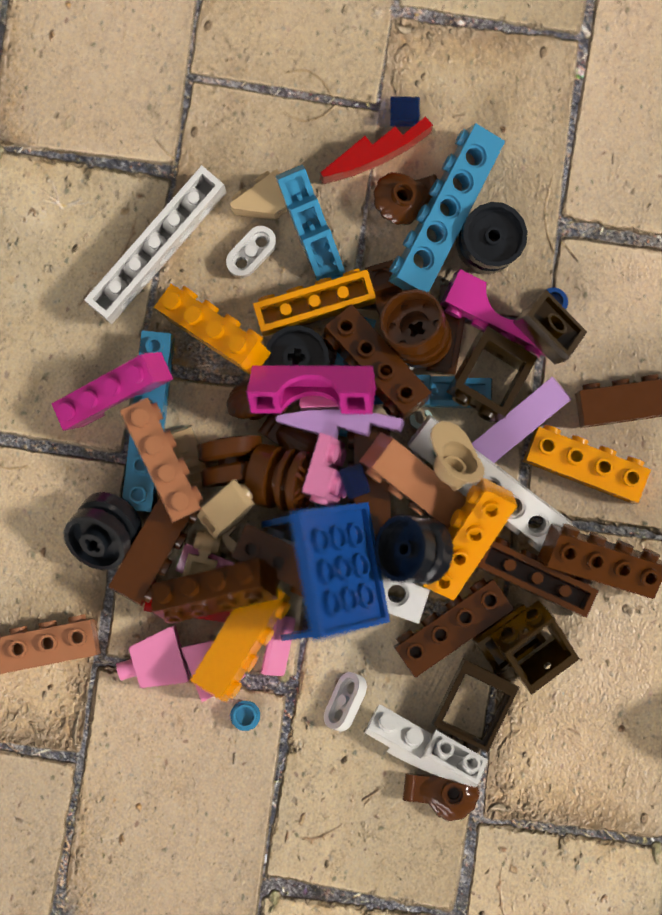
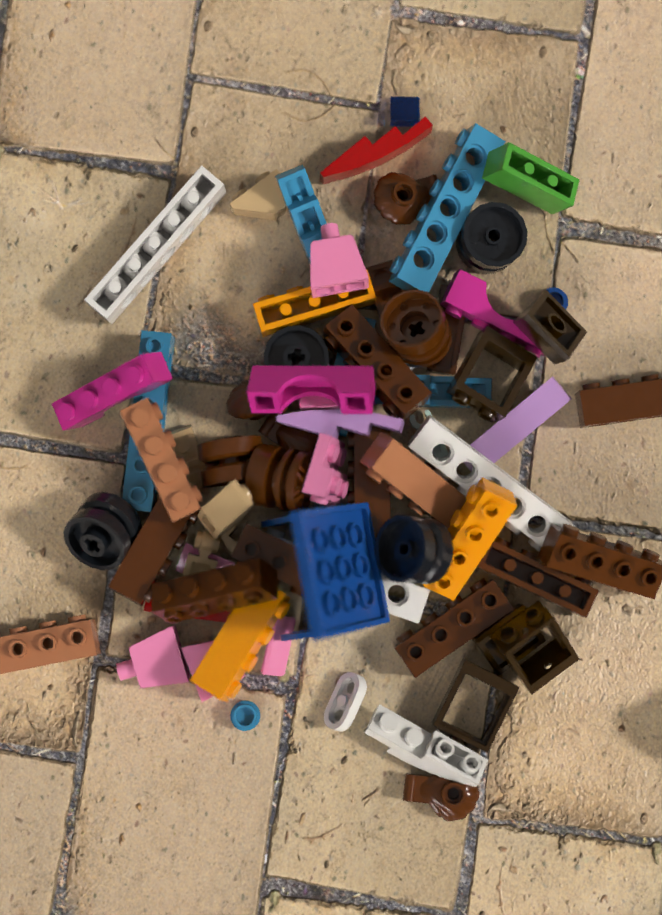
(212, 329): light orange brick -> none
(249, 251): white plate -> none
(336, 264): none -> bright pink torso
(354, 481): clear blue slope -> none
(456, 457): tan piece -> none
(530, 178): none -> bright green brick
(587, 465): light orange brick -> none

